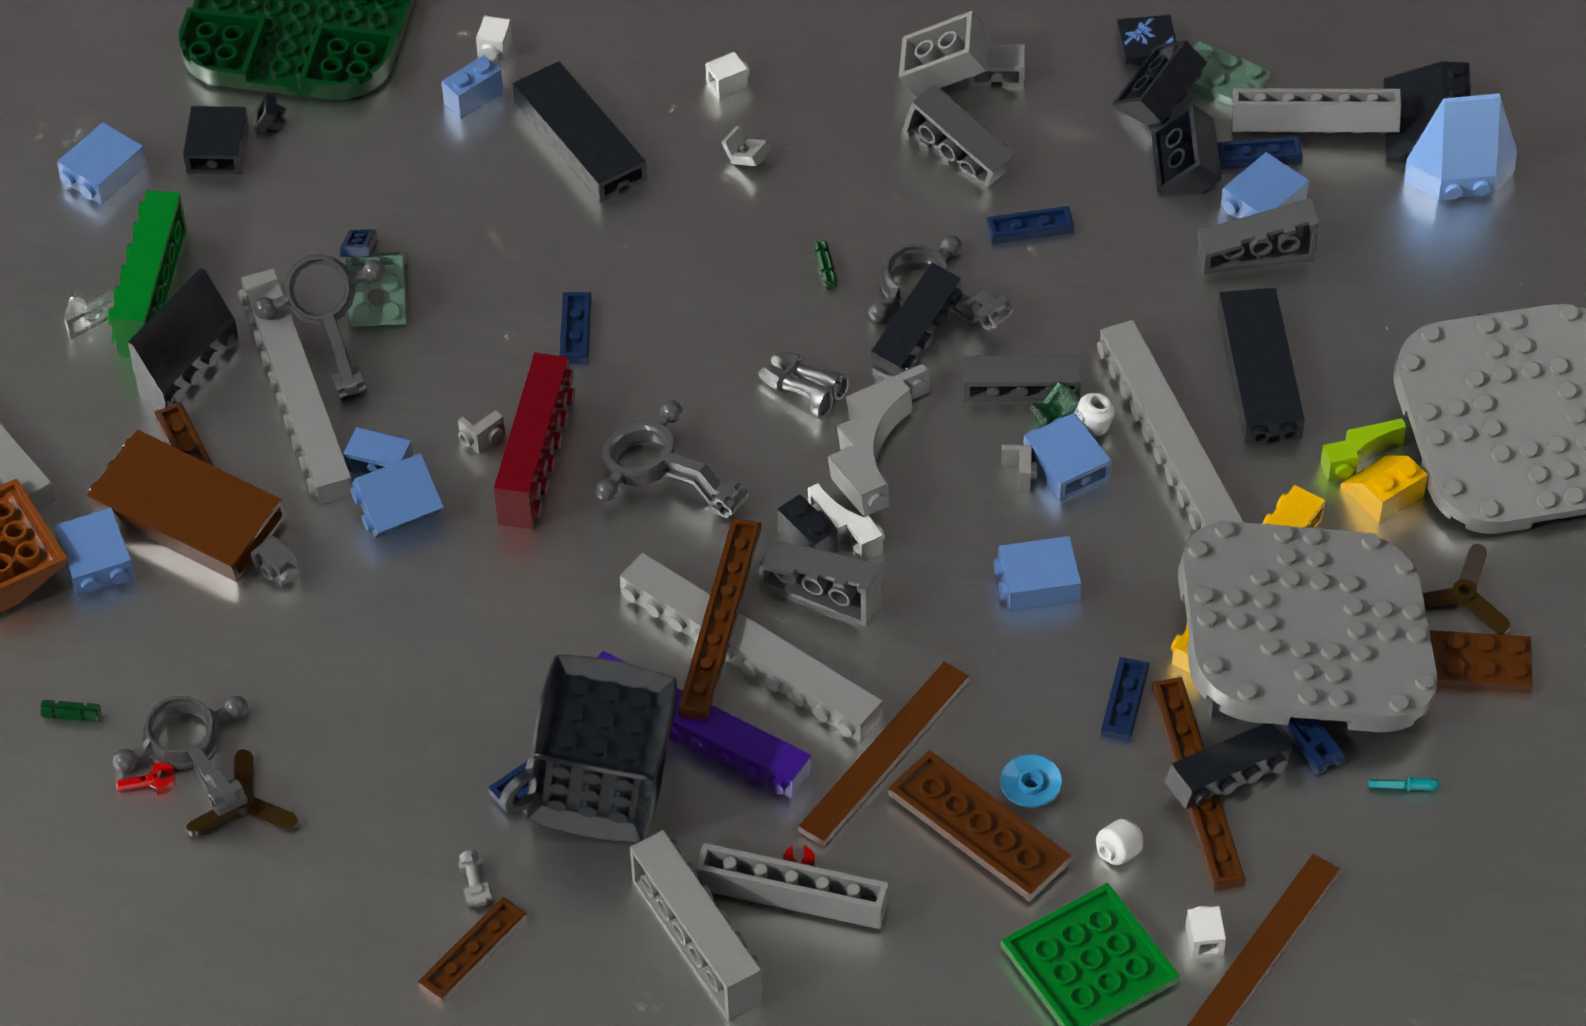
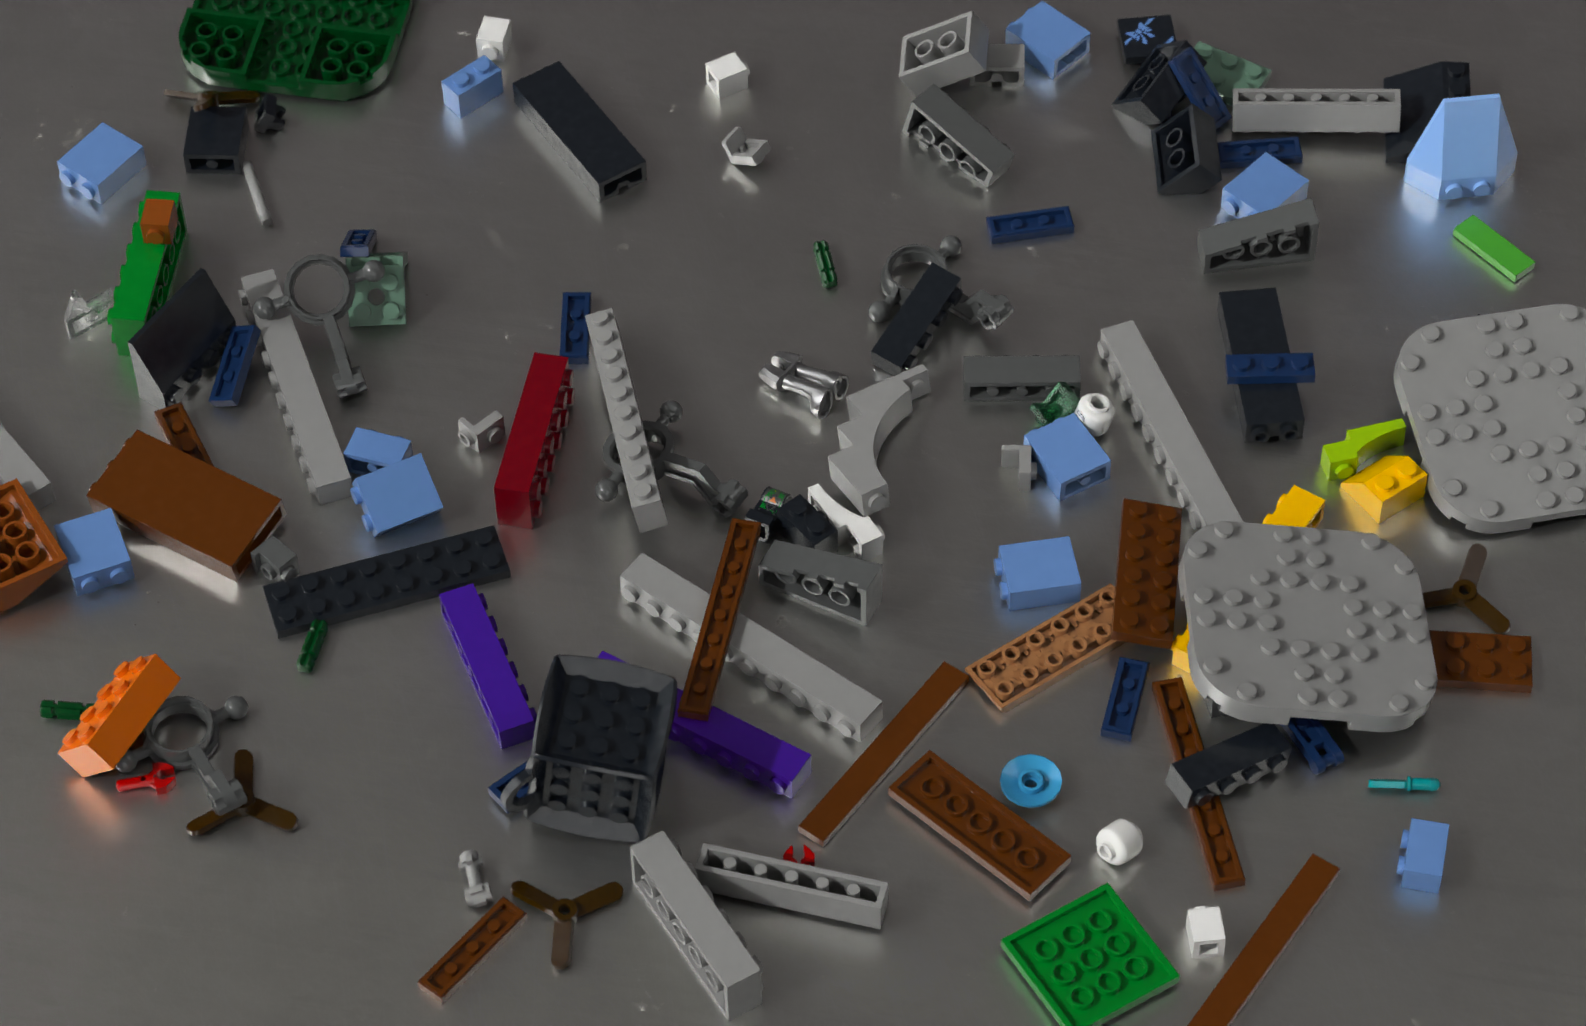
(118, 715): none -> orange brick
(159, 221): none -> dark orange brick
(214, 98): none -> dark brown piece
(234, 366): none -> dark blue plate
(257, 193): none -> light grey bar
(312, 646): none -> dark green axle
(386, 581): none -> black plate
(488, 666): none -> dark purple brick
(565, 923): none -> dark brown piece
(626, 421): none -> light grey brick
(766, 511): none -> leg
(1047, 652): none -> medium nougat plate
(1049, 39): none -> medium blue brick
(1146, 574): none -> reddish brown plate
(1199, 86): none -> dark blue tile
(1270, 368): none -> dark blue plate
(1424, 855): none -> medium blue brick
(1494, 248): none -> bright green tile

